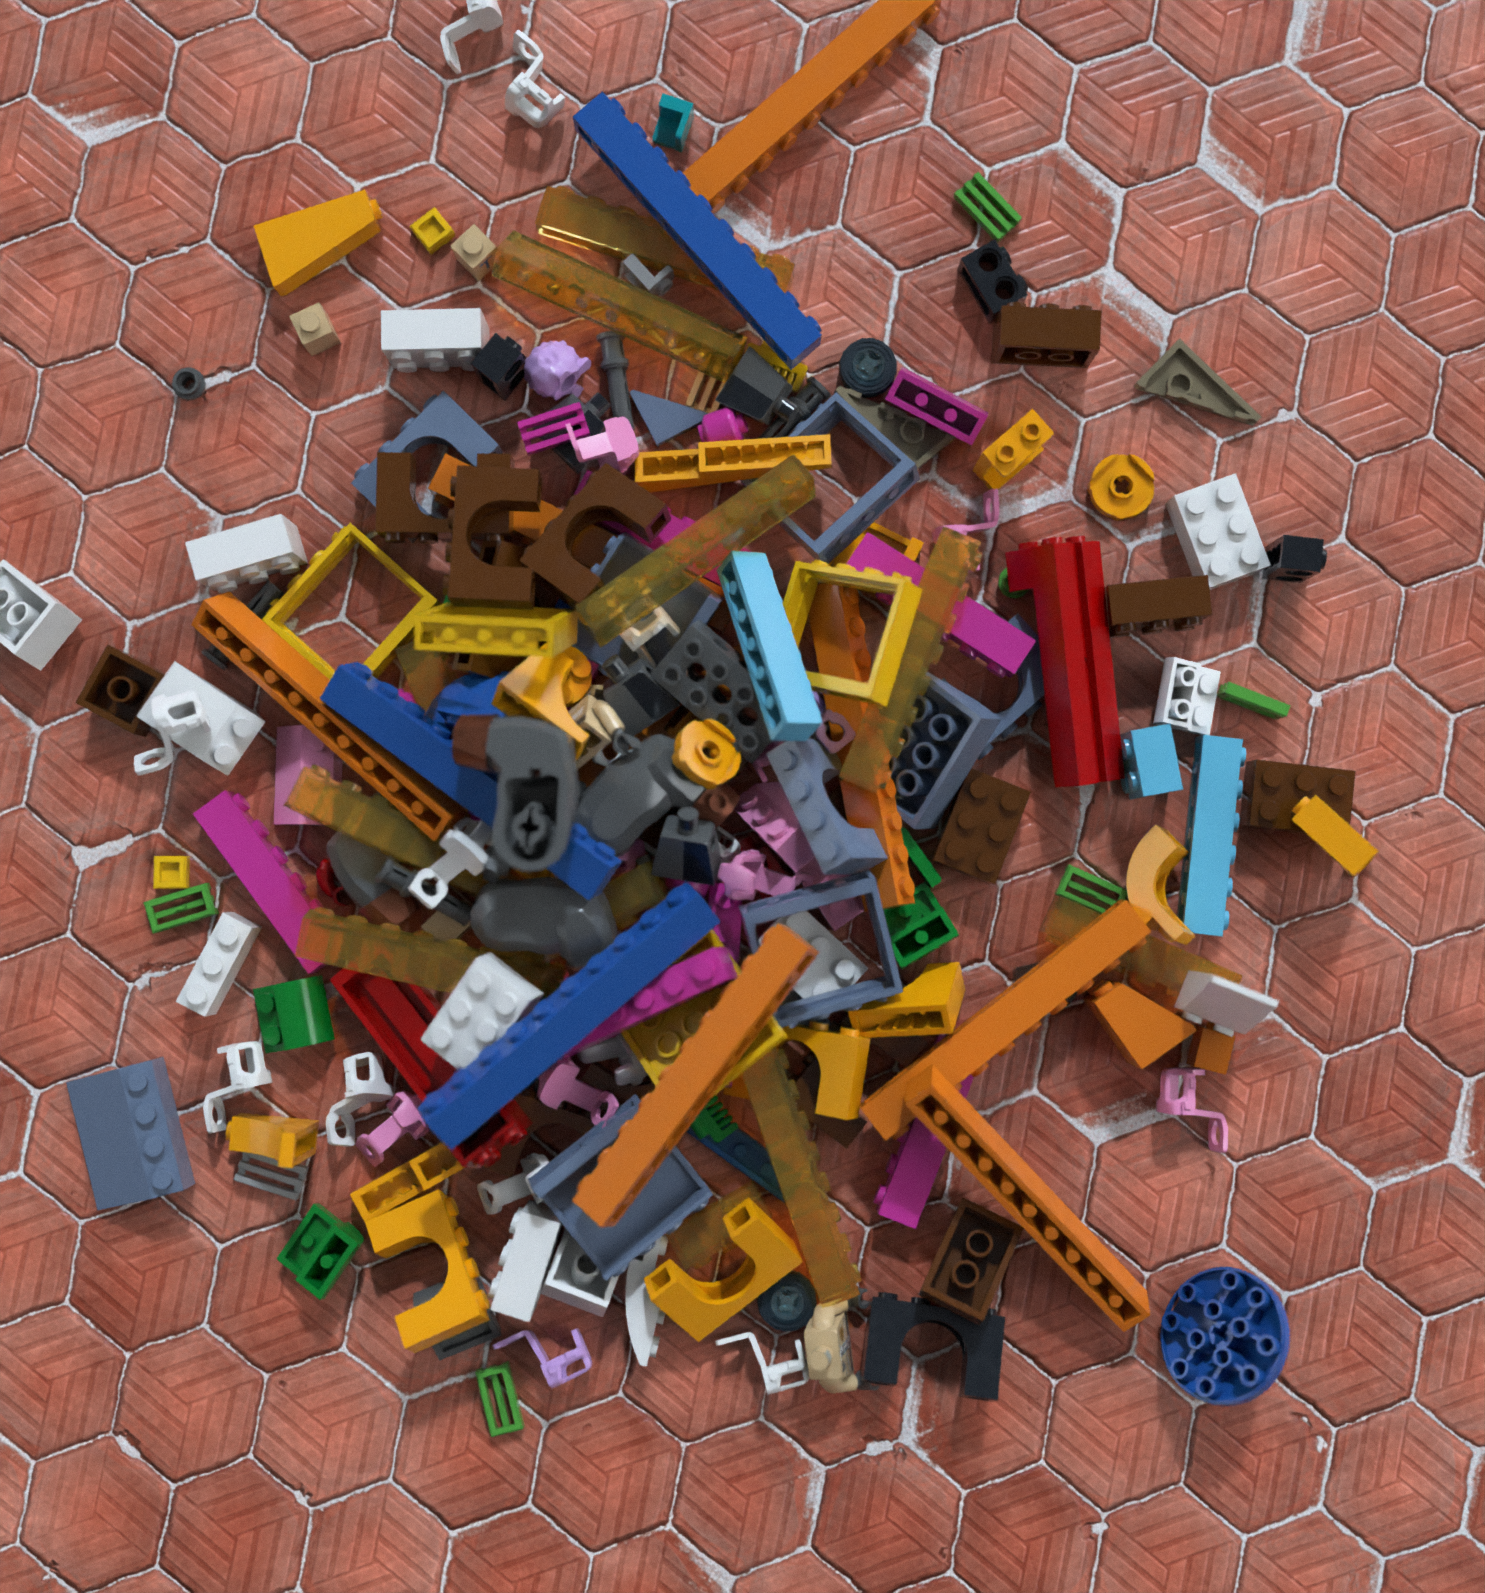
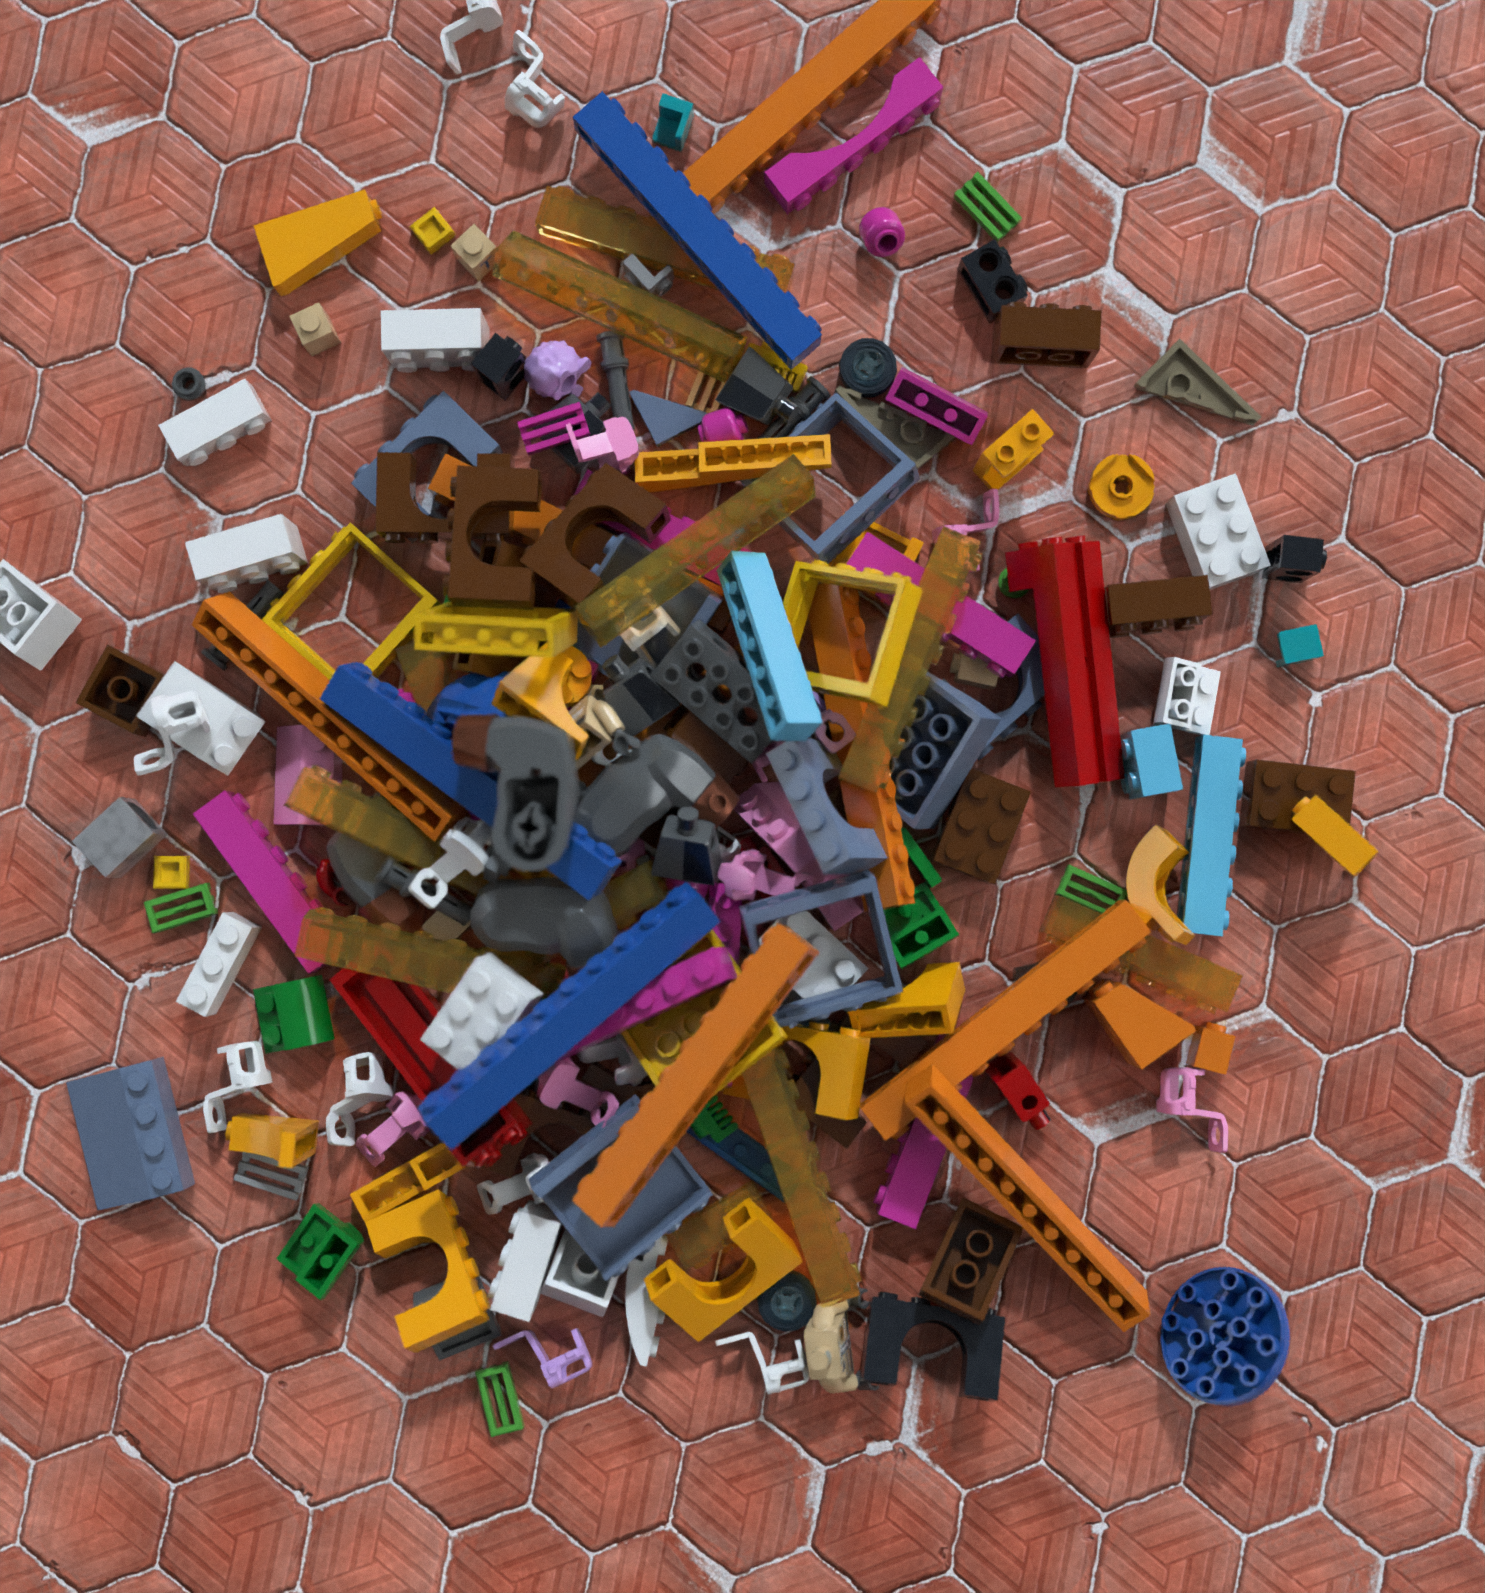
(119, 837): none -> flat silver piece
(215, 423): none -> white brick
(695, 764): light orange plate -> none
(804, 174): none -> dark pink arch
(882, 232): none -> dark pink head
(972, 672): none -> tan brick
(1019, 1090): none -> red torso
(1222, 1003): white slope -> none
(1253, 701): bright green tile -> none
(1299, 645): none -> teal panel

